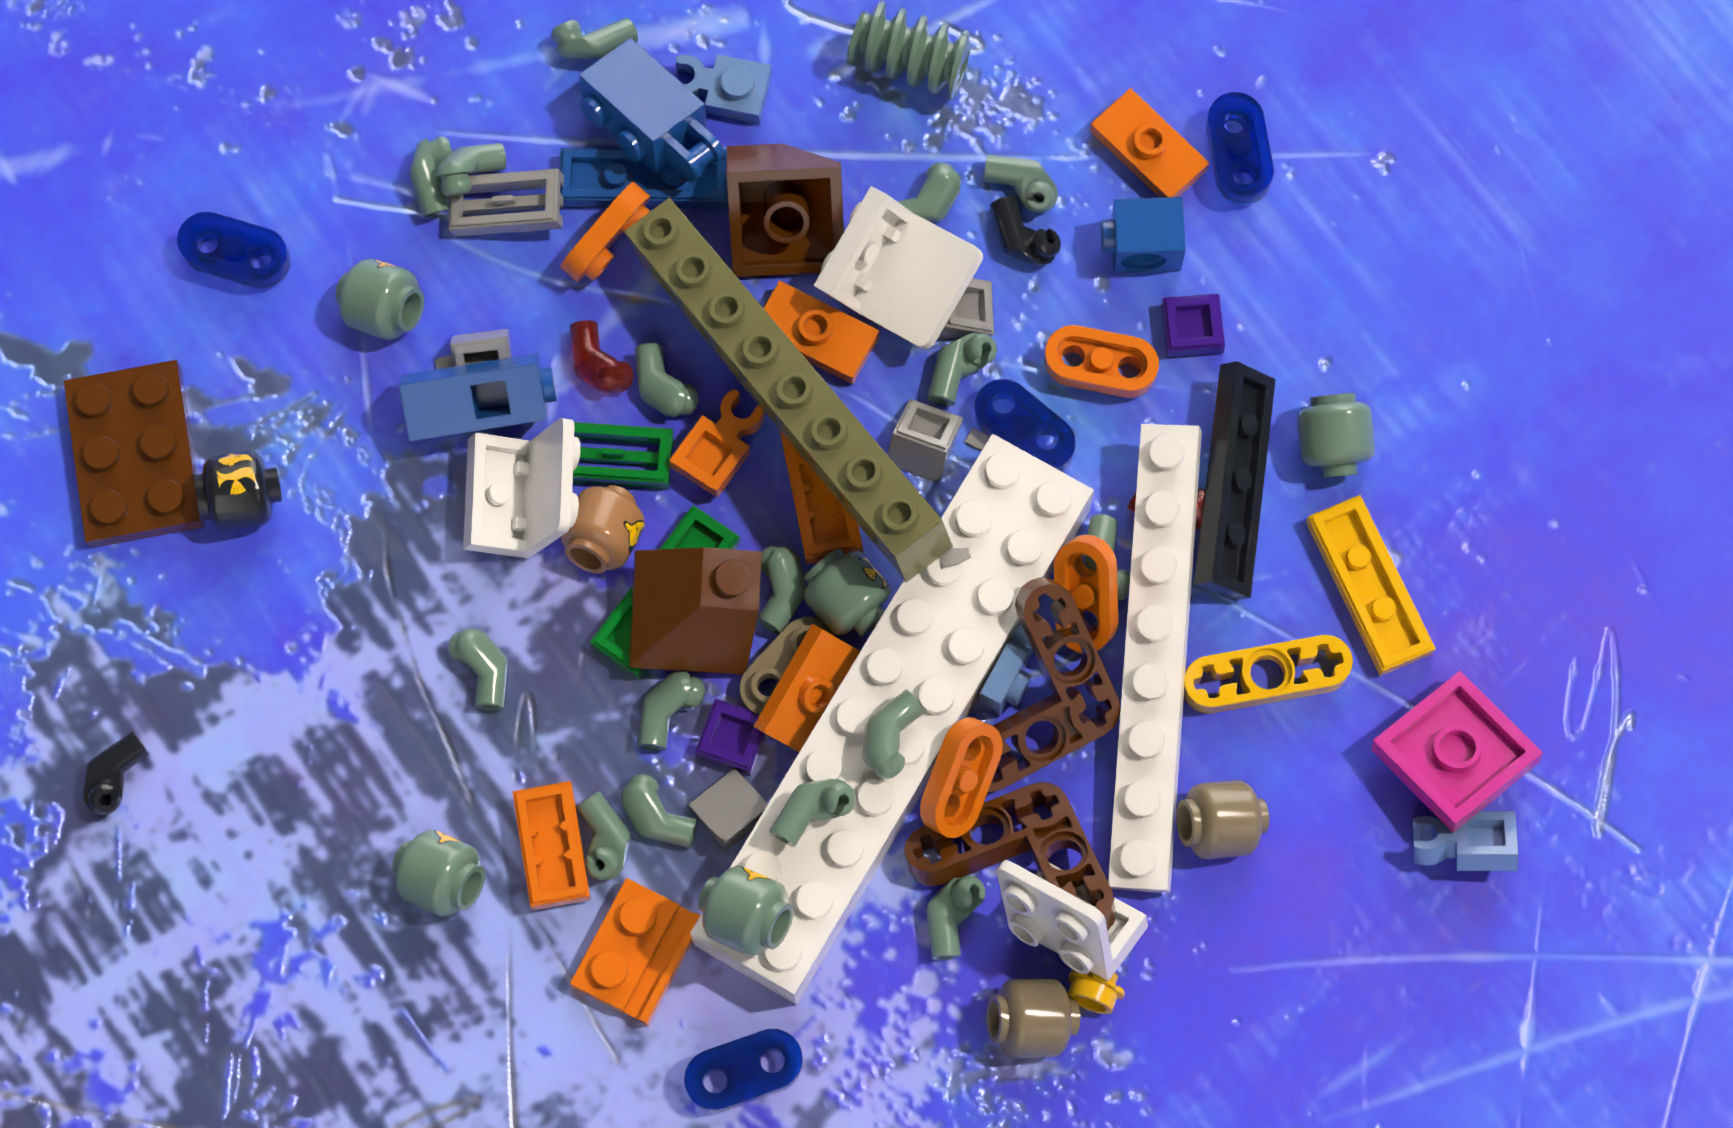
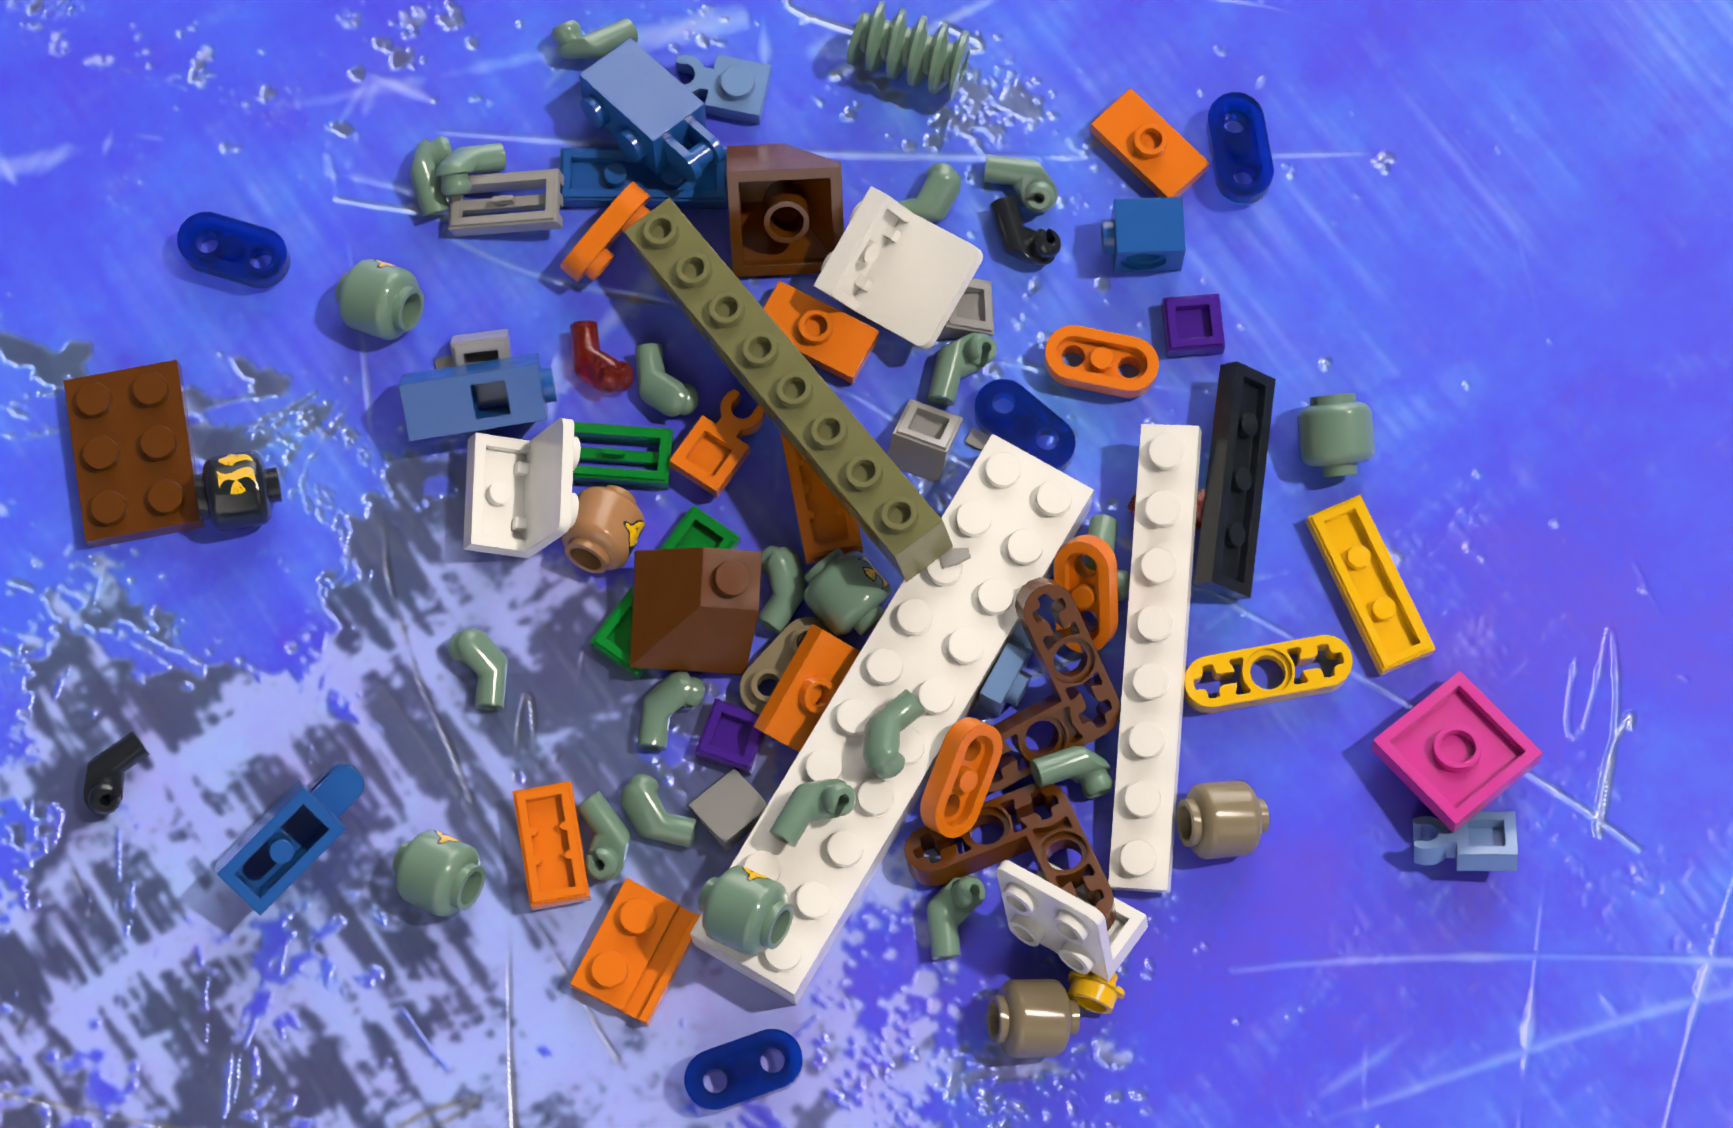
(290, 837): none -> blue brick
(1074, 764): none -> sand green arm

